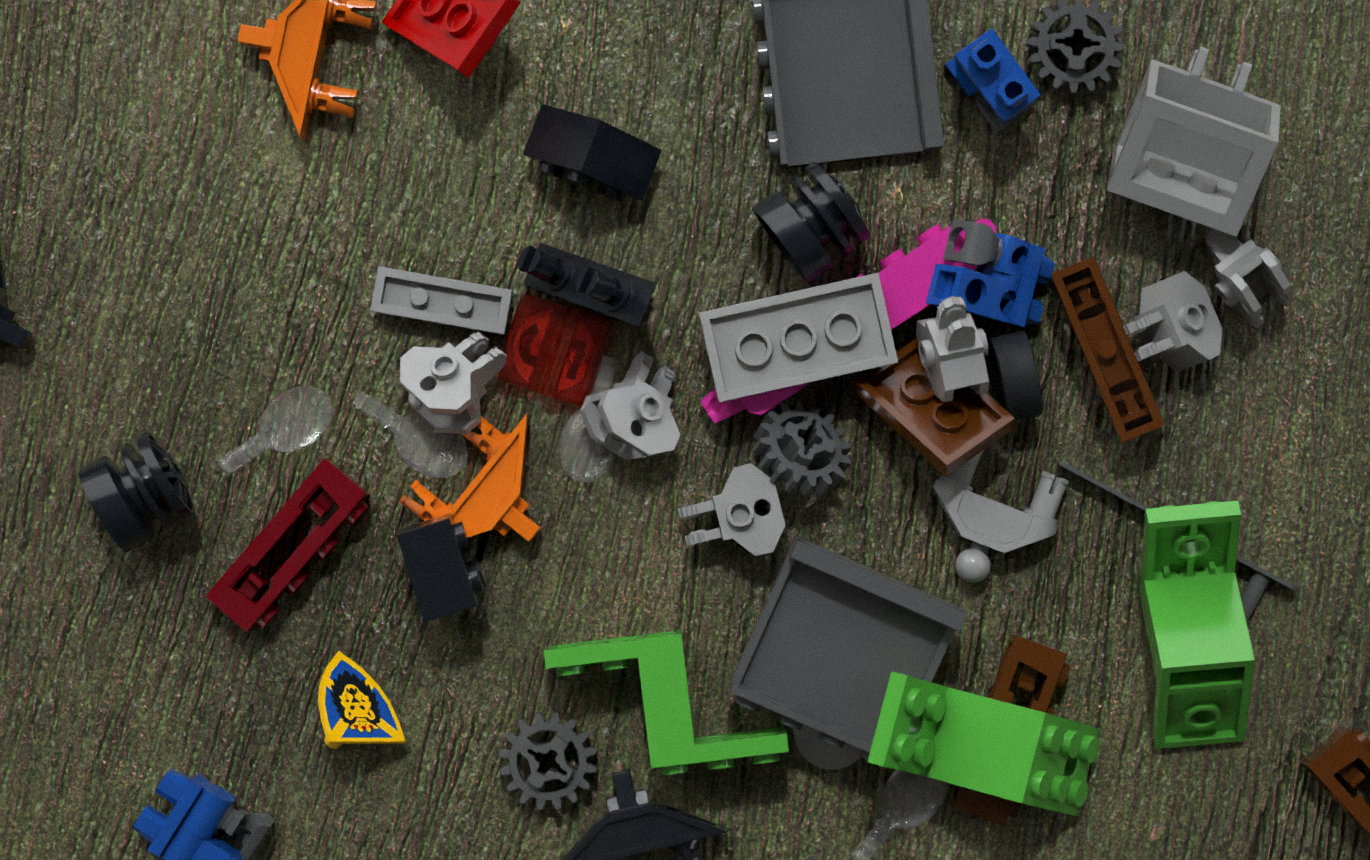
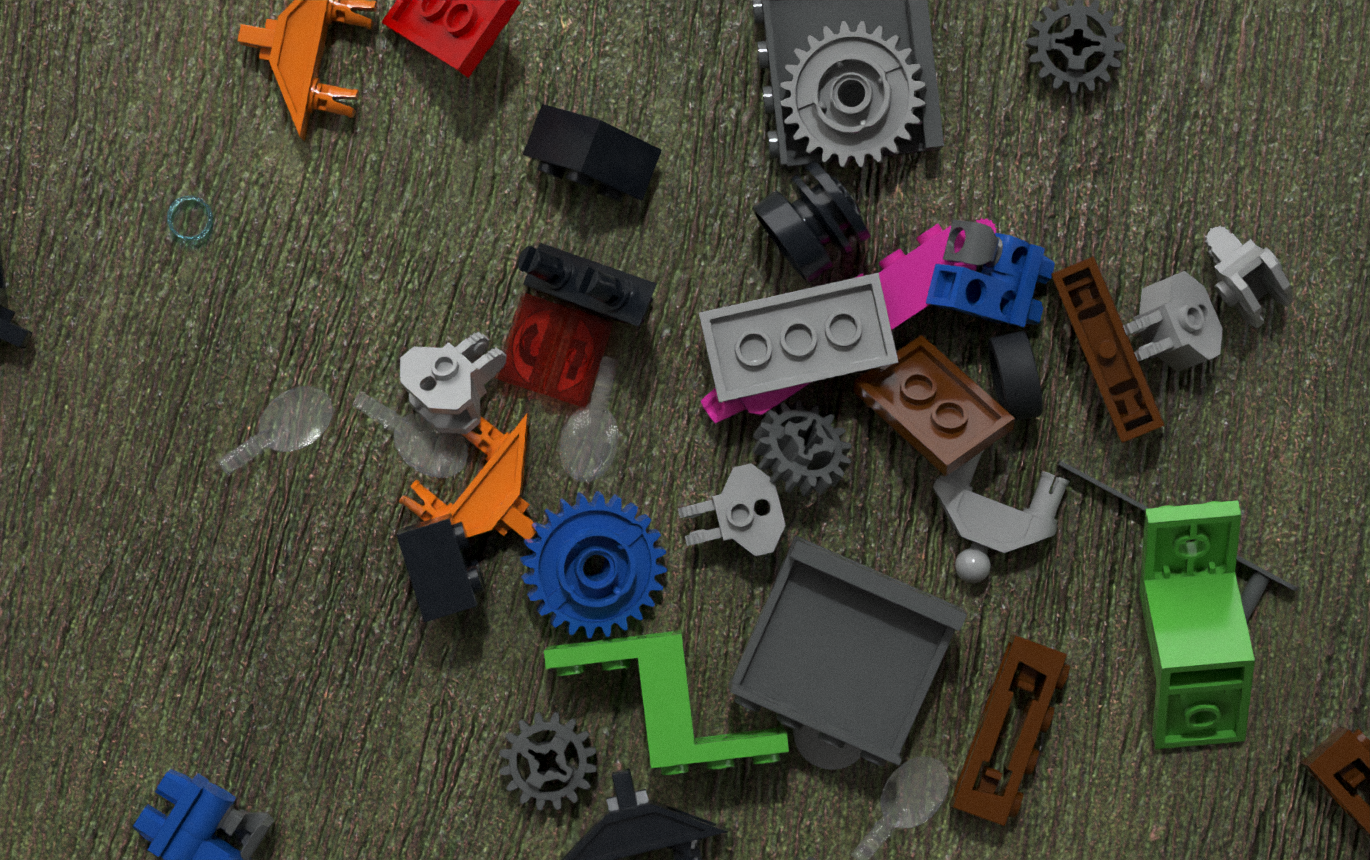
(139, 490): black wheel -> none
(171, 209): none -> clear light blue axle
(240, 602): dark red brick -> none
(355, 707): shield -> none
(441, 300): light grey plate -> none
(573, 538): none -> blue gear
(634, 413): light grey hinge -> none
(819, 89): none -> light grey gear
(953, 350): light grey hinge -> none
(984, 744): bright green bracket -> none
(998, 77): blue hips -> none
(1195, 144): light grey piece -> none

